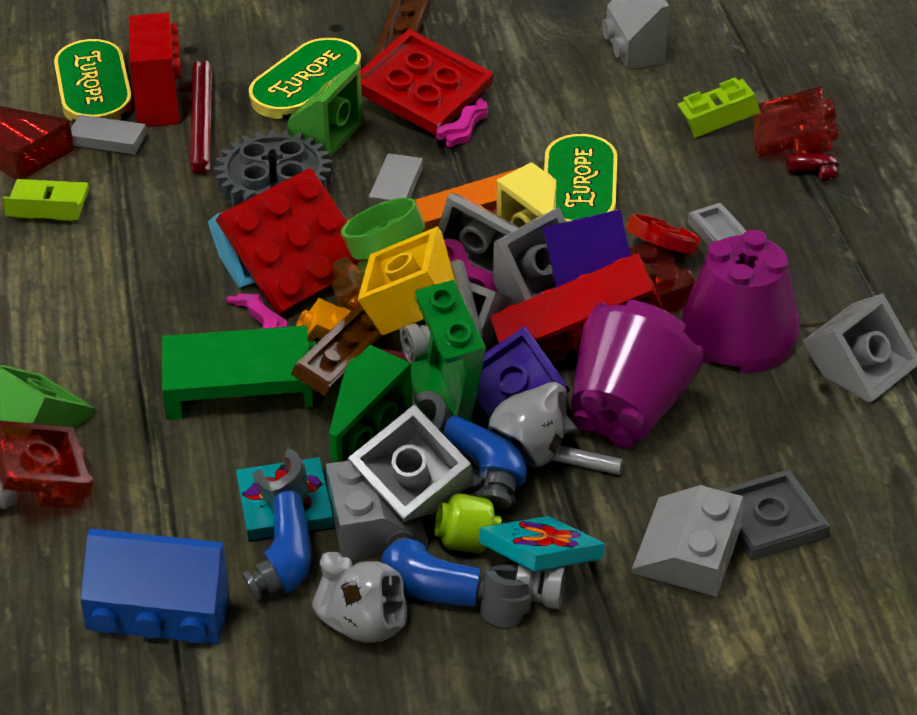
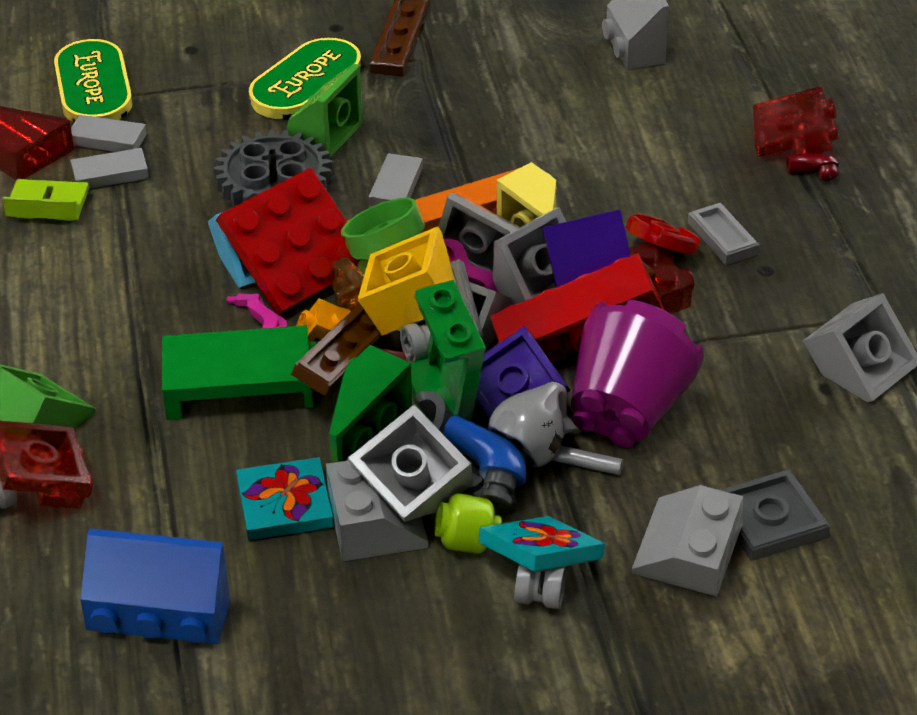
(110, 168): none -> light grey tile
(154, 68): red wedge -> none
(201, 117): dark red axle -> none
(289, 556): piece -> none
(360, 599): light grey piece -> none
(423, 81): red plate -> none
(454, 584): piece -> none
(461, 130): dark pink hair -> none
(583, 174): green tile -> none
(704, 116): lime piece -> none
(743, 304): magenta cone -> none

